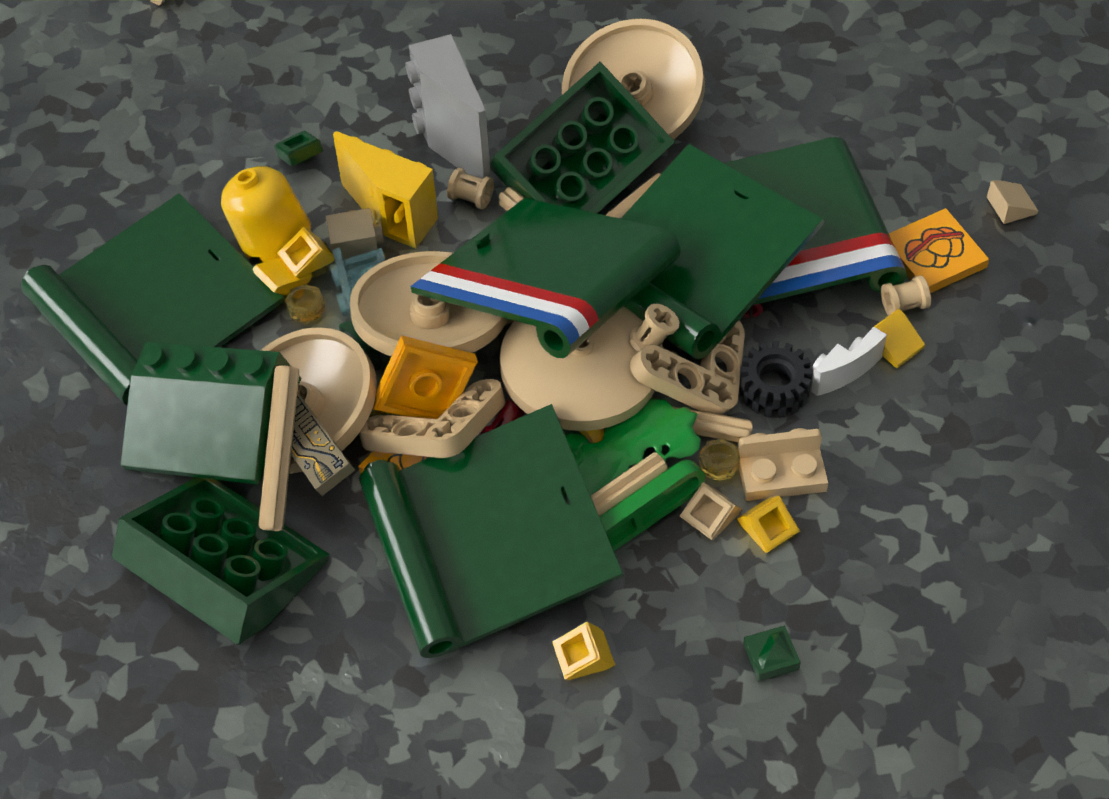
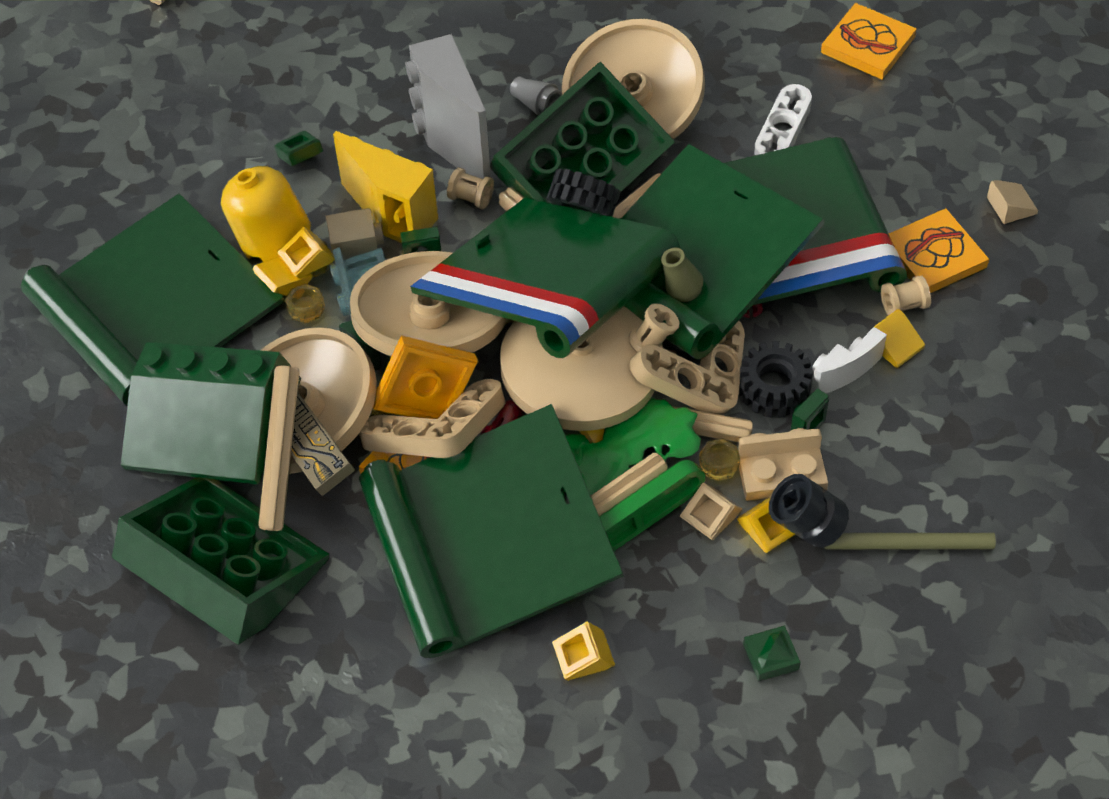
(421, 240): none -> dark green tile
(534, 94): none -> light grey cone
(583, 192): none -> black tyre
(681, 277): none -> olive cone
(781, 113): none -> white beam
(808, 510): none -> black wheel
(811, 412): none -> dark green tile
(868, 41): none -> light orange tile
(914, 541): none -> olive bar

